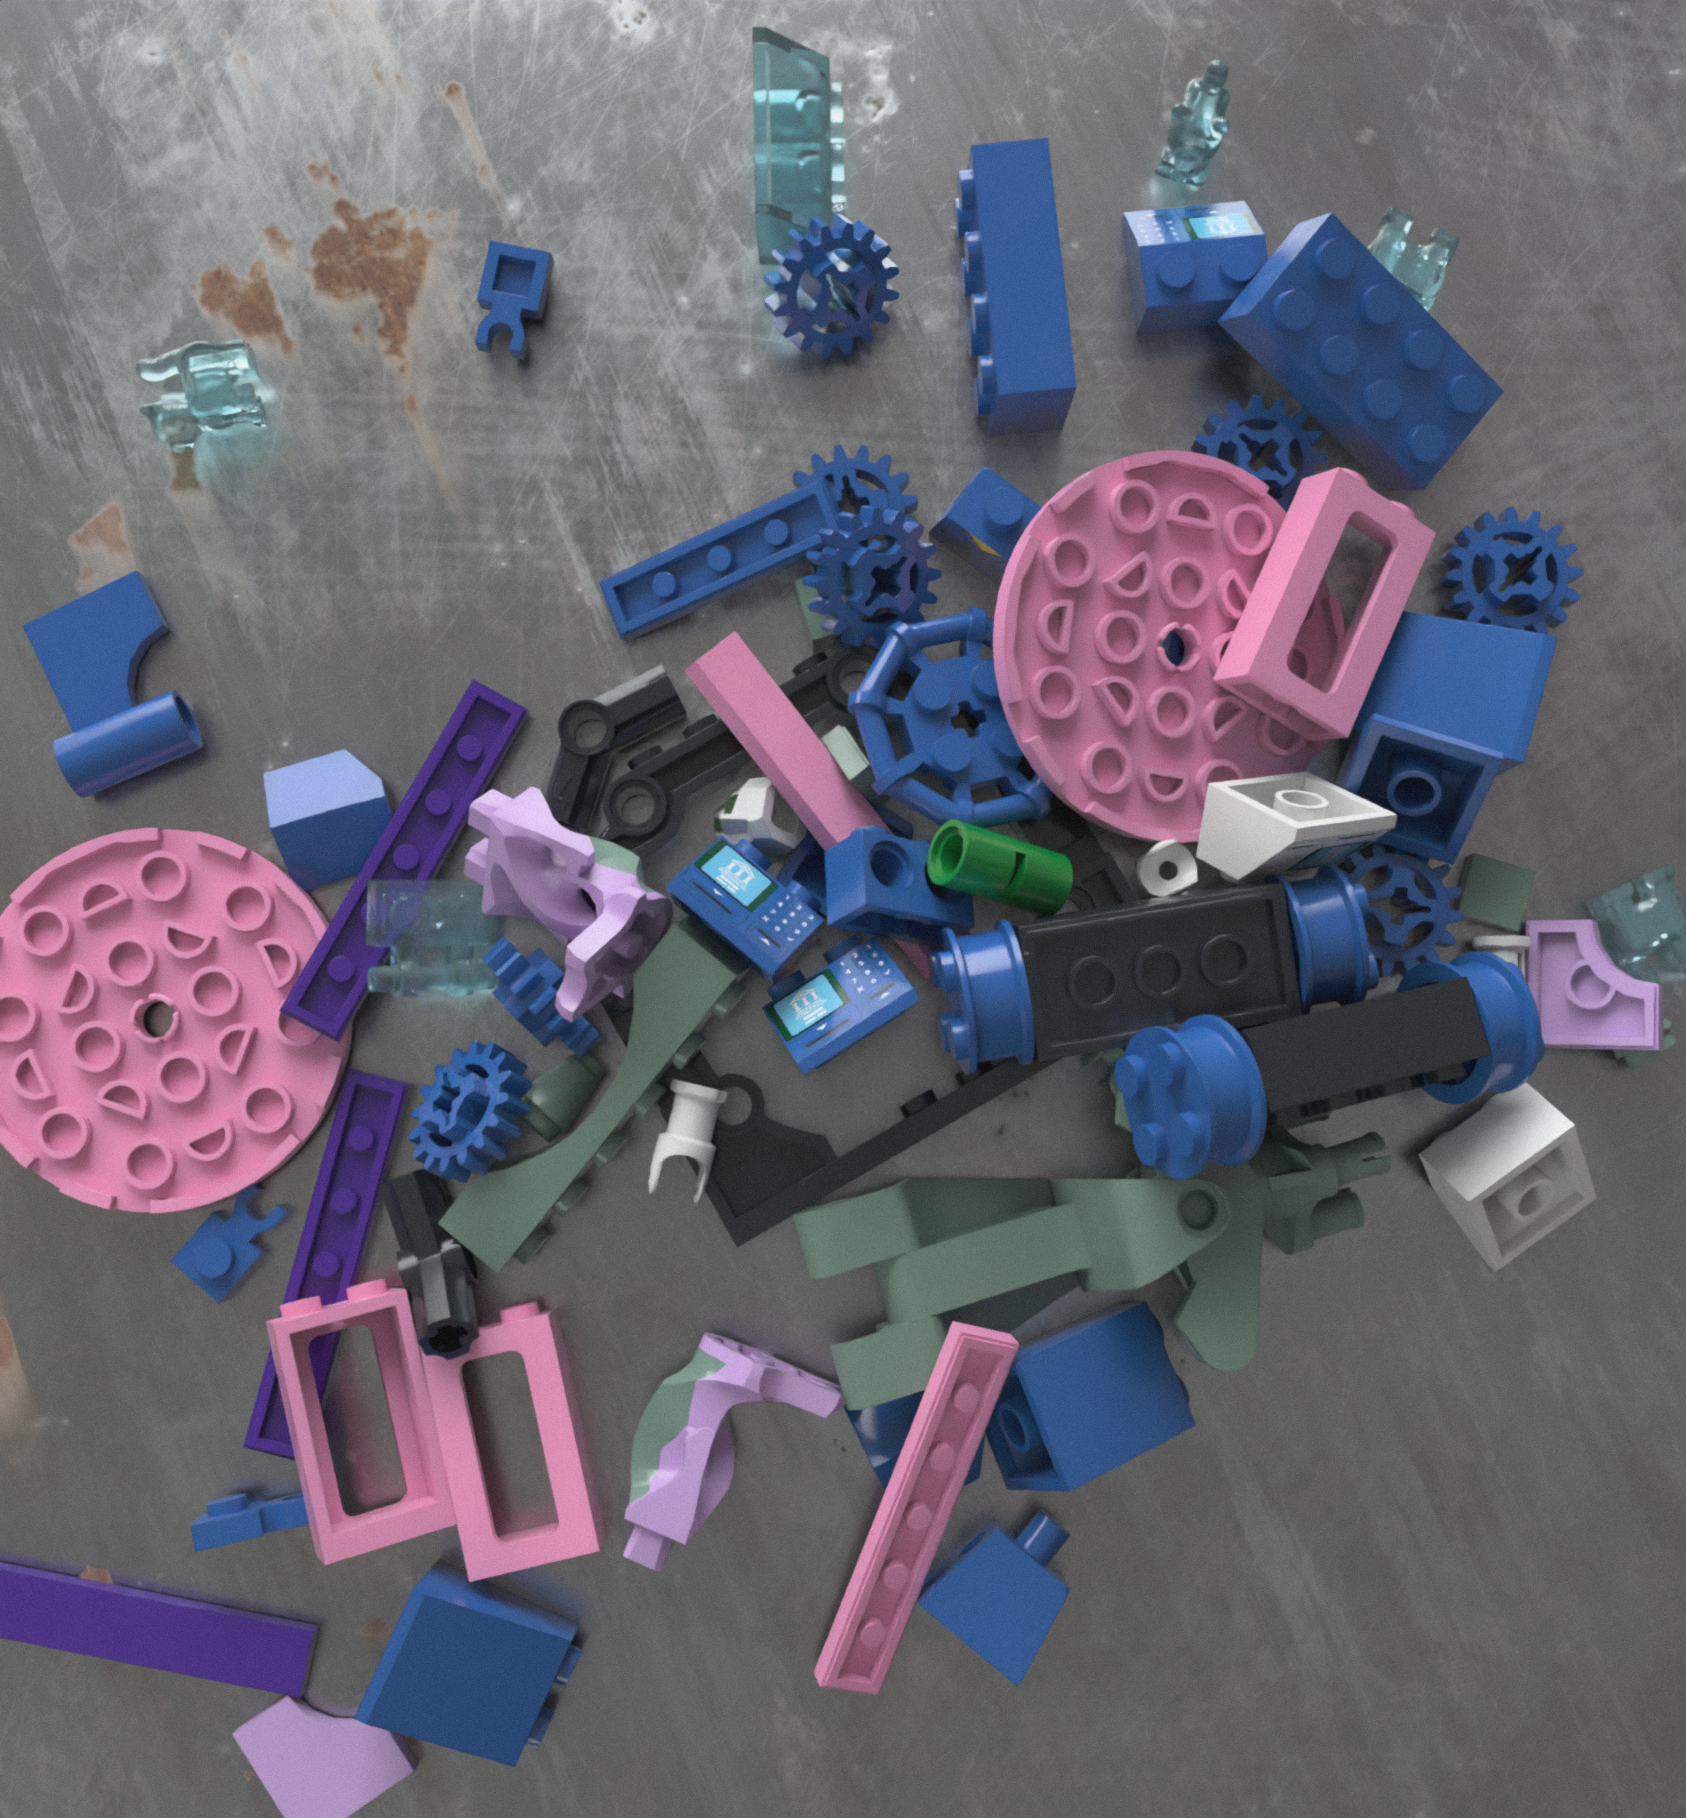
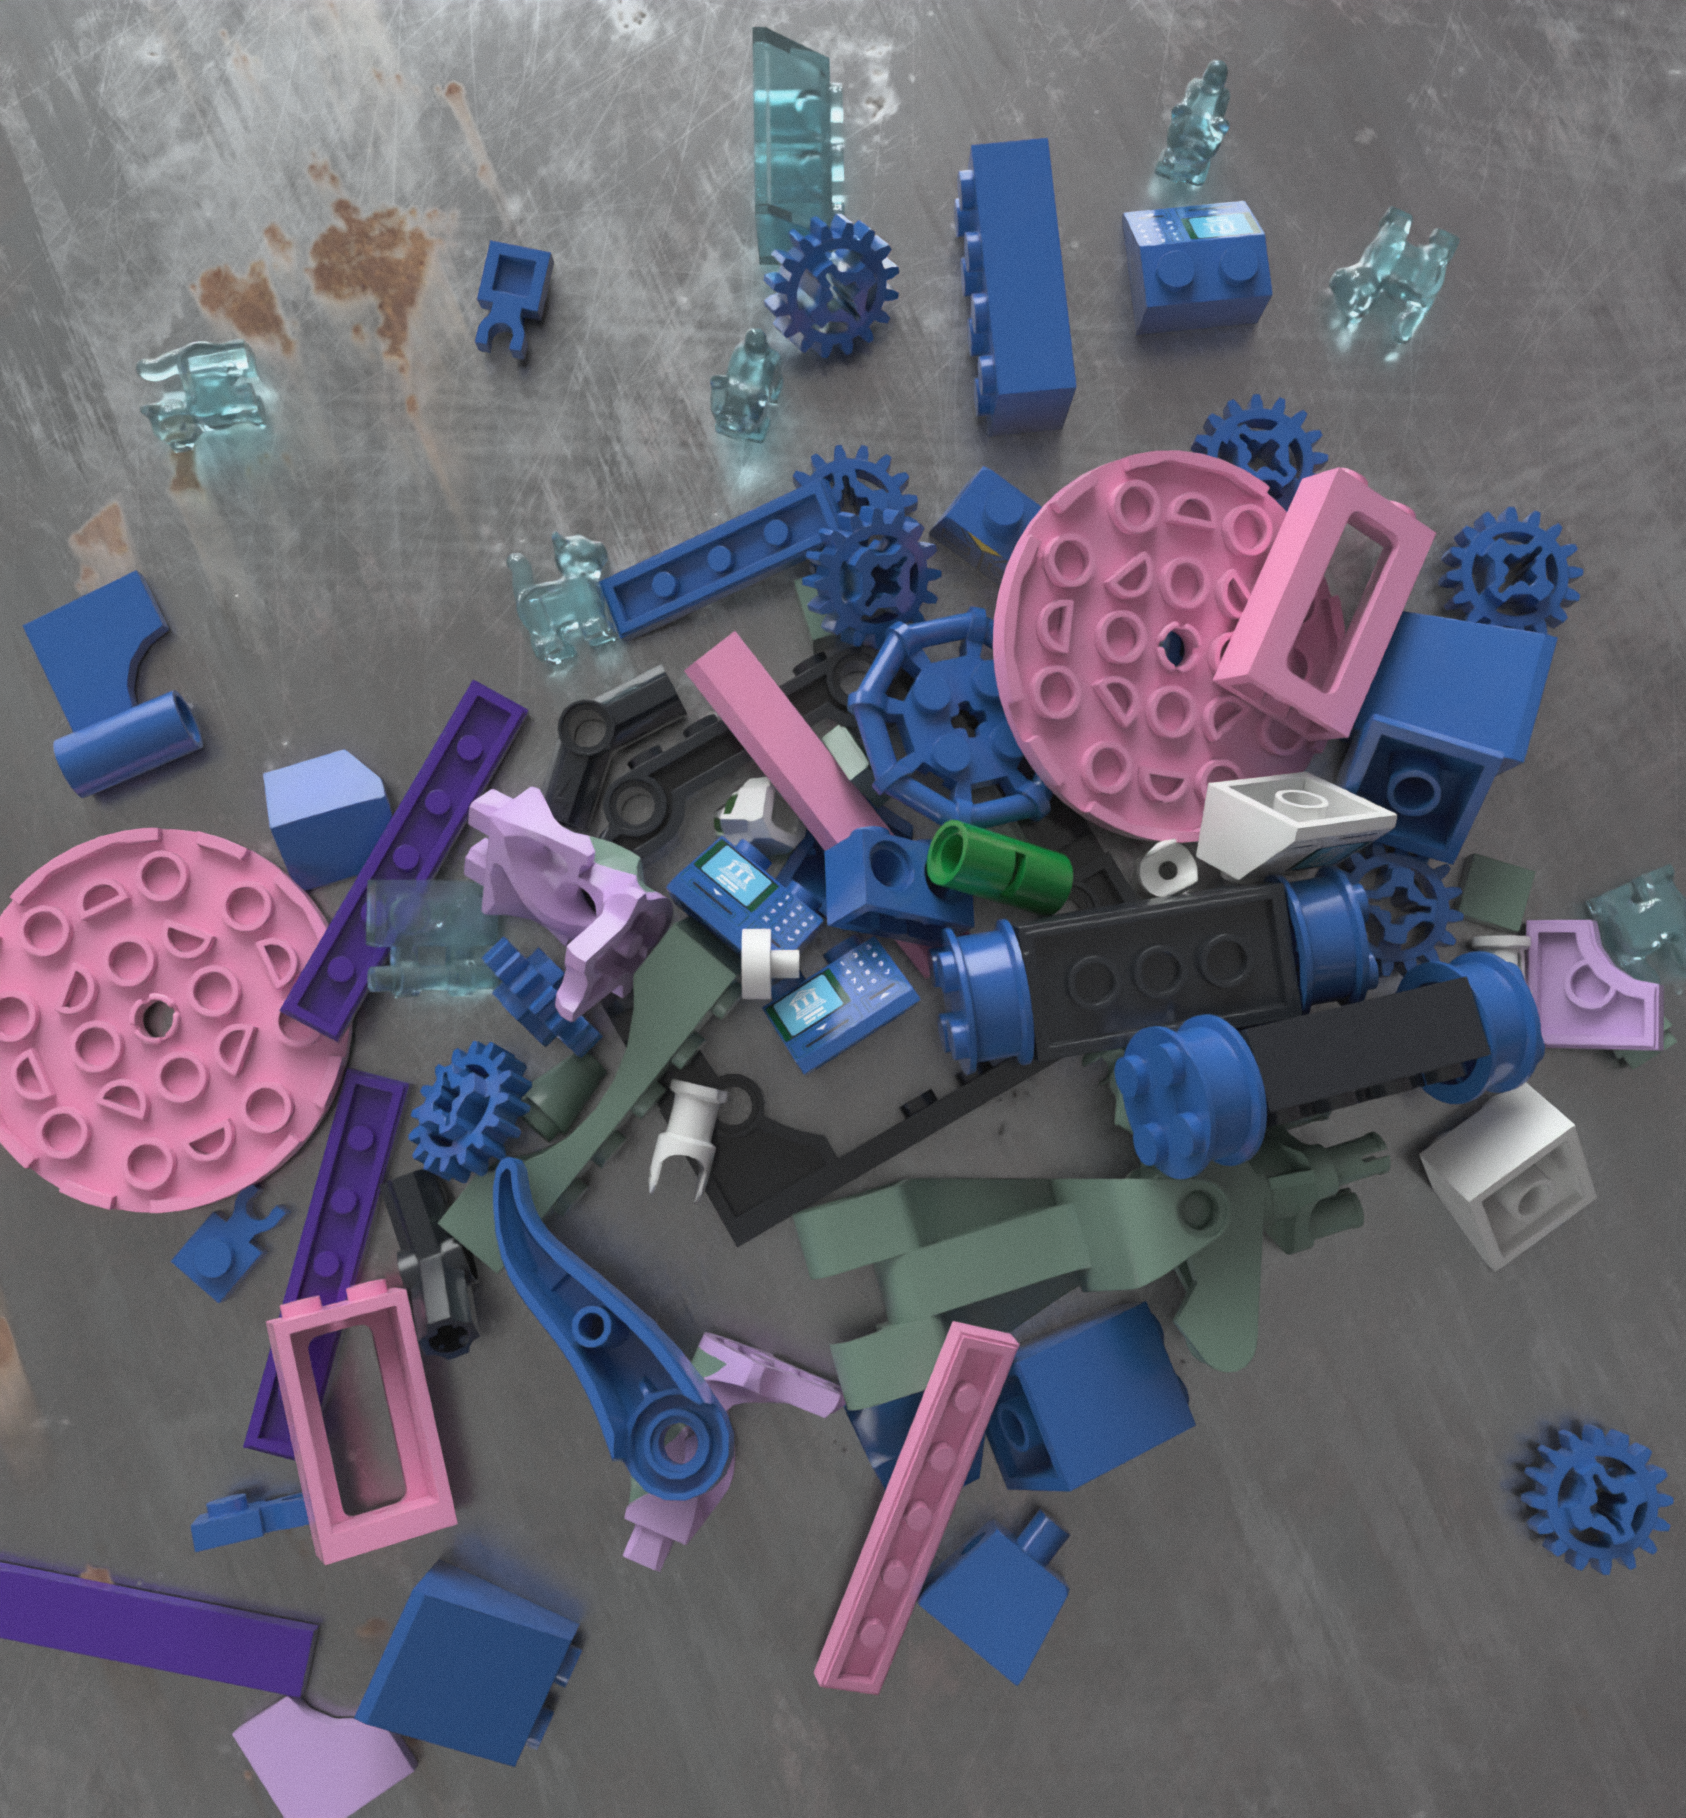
(563, 604): none -> clear light blue animal
(564, 1444): bright pink piece -> none
(618, 1352): none -> blue animal
(743, 395): none -> clear light blue animal
(763, 964): none -> white tile
(1361, 354): blue brick -> none
(1625, 1508): none -> blue gear

